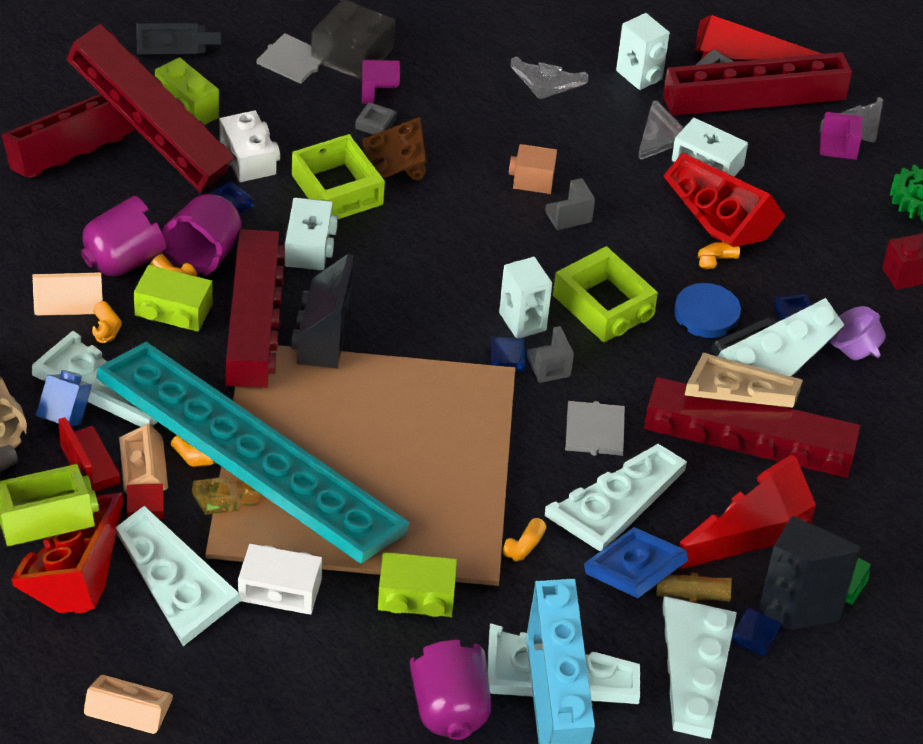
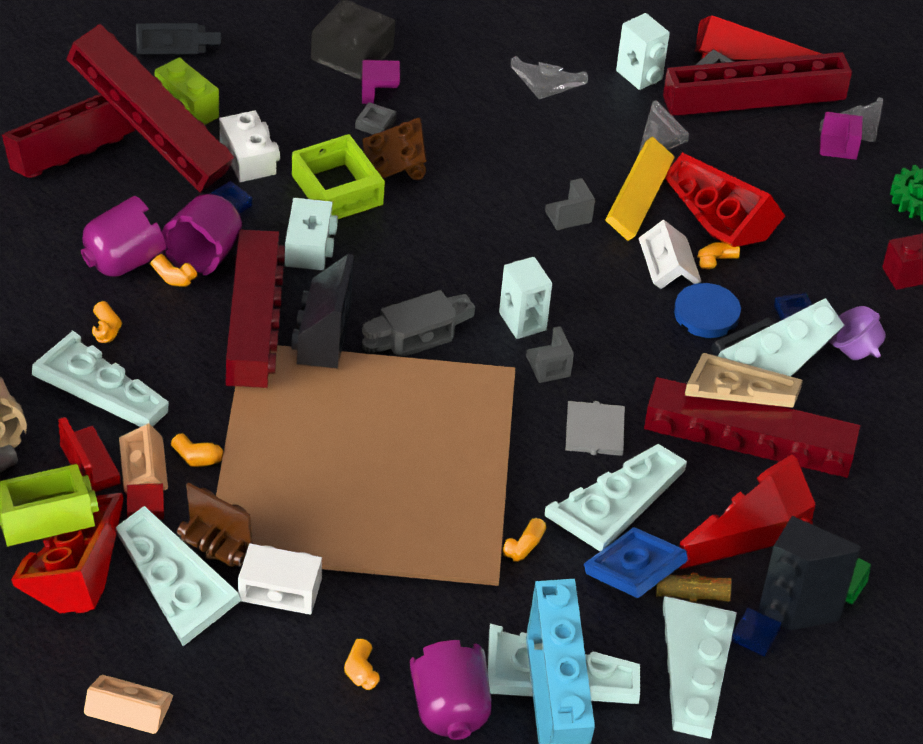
(64, 397): brick -> none
(66, 293): light nougat slope -> none
(173, 298): lime brick -> none
(216, 526): none -> reddish brown hinge
(222, 496): clear yellow plate -> none
(254, 452): teal plate -> none
(290, 58): light grey piece -> none
(358, 667): none -> light orange arm
(416, 324): none -> dark grey hinge
(417, 584): lime brick -> none
(508, 352): clear blue tile -> none
(533, 168): nougat brick -> none
(593, 269): lime window -> none
(640, 188): none -> yellow tile
(668, 255): none -> white panel
(711, 147): light aqua brick -> none

